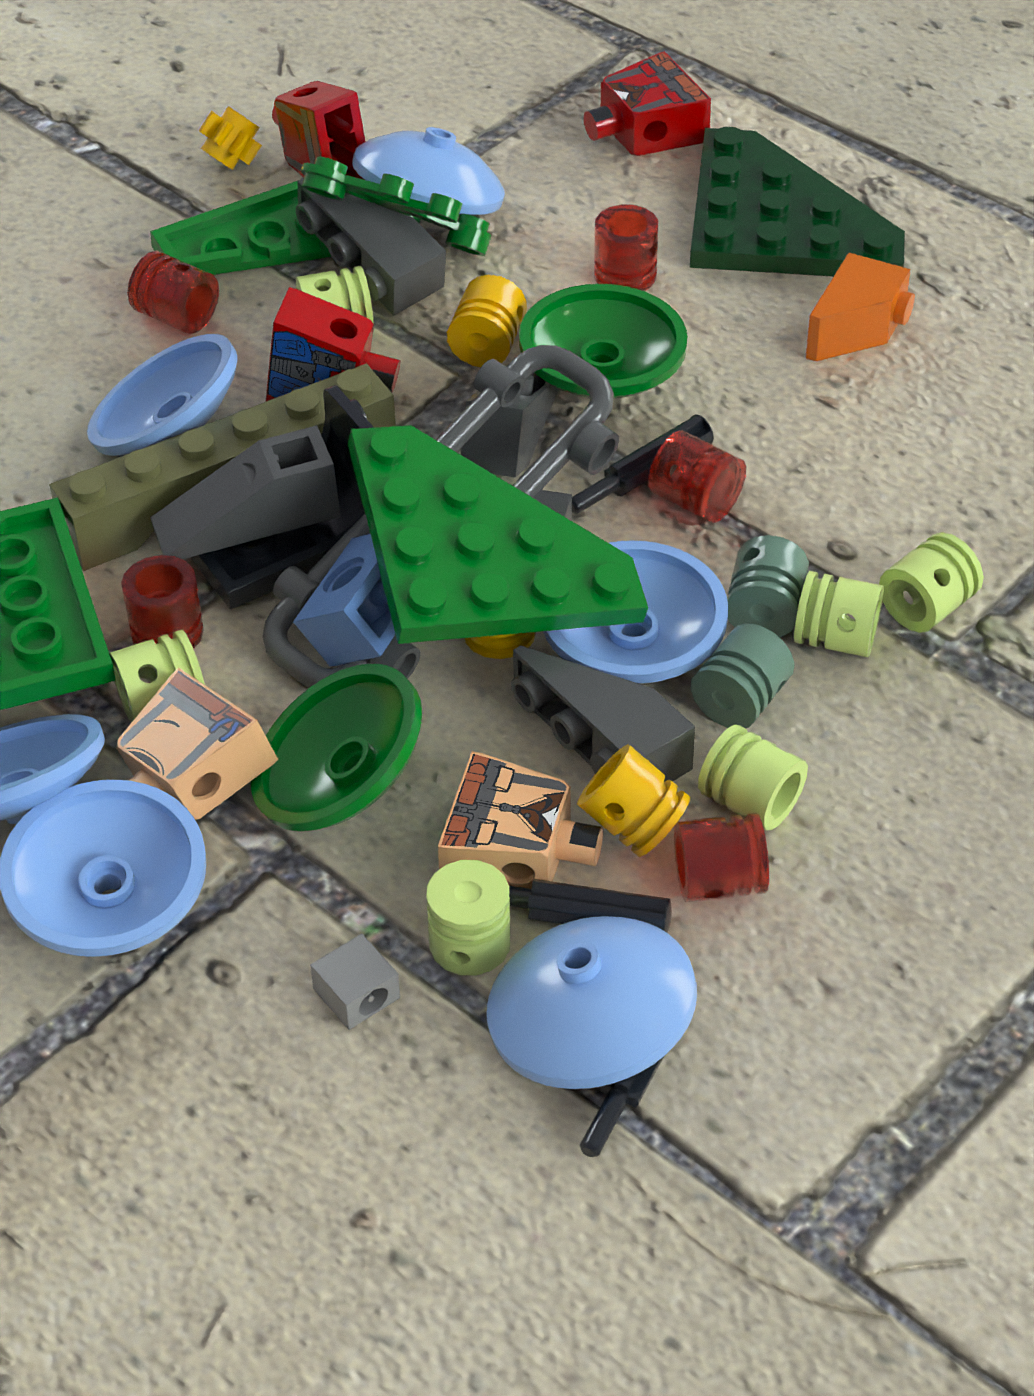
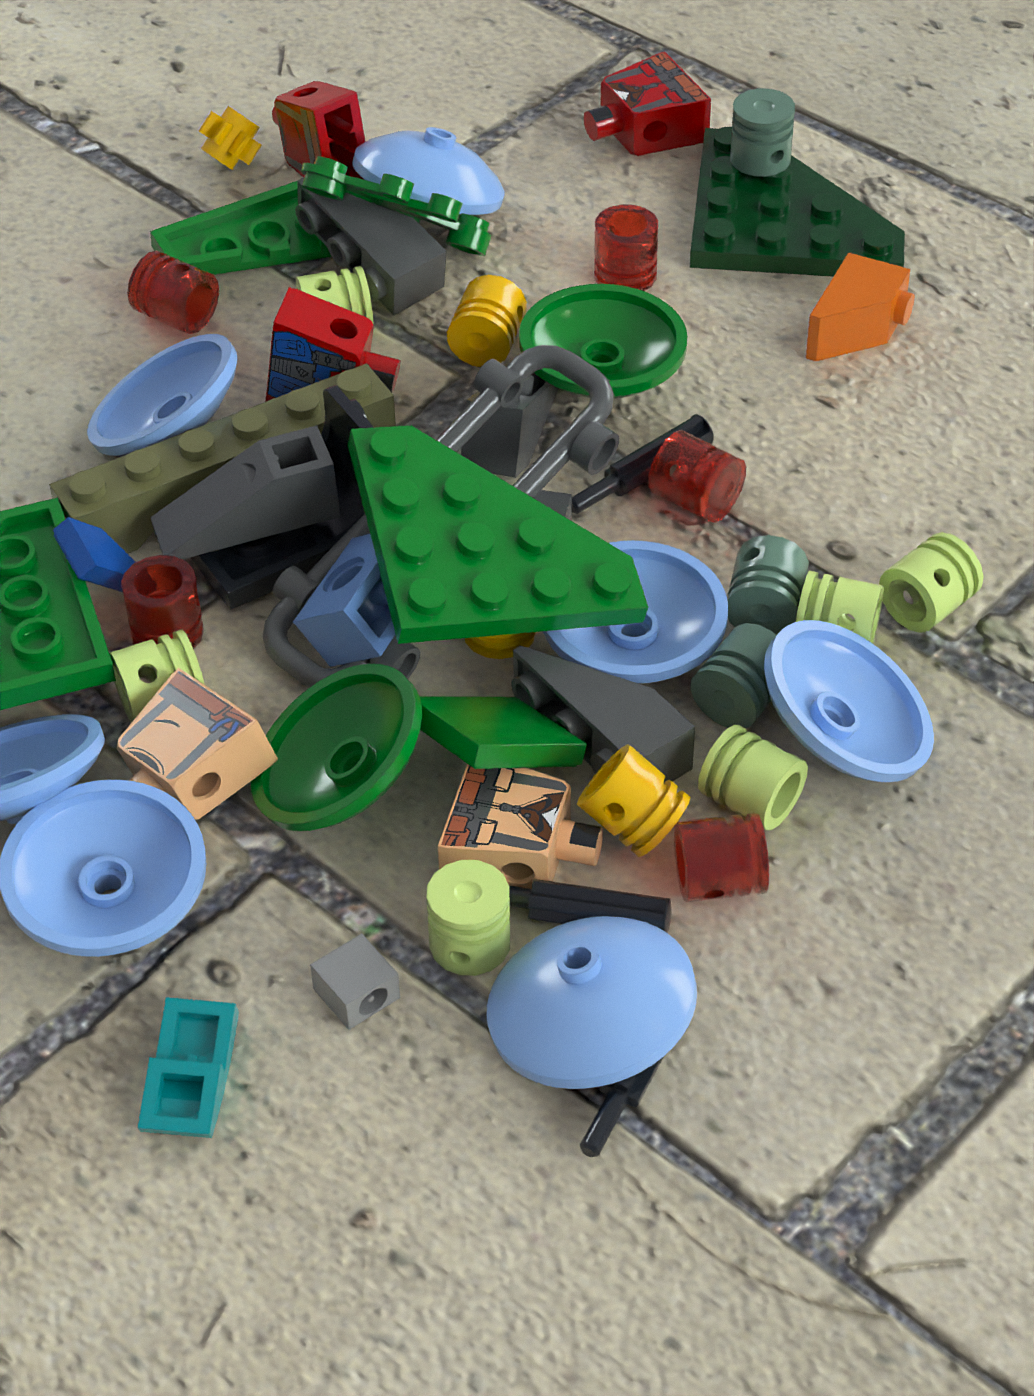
(92, 553): none -> blue tile
(189, 1068): none -> teal slope
(498, 733): none -> green tile
(759, 128): none -> sand green piece
(848, 702): none -> light blue dish

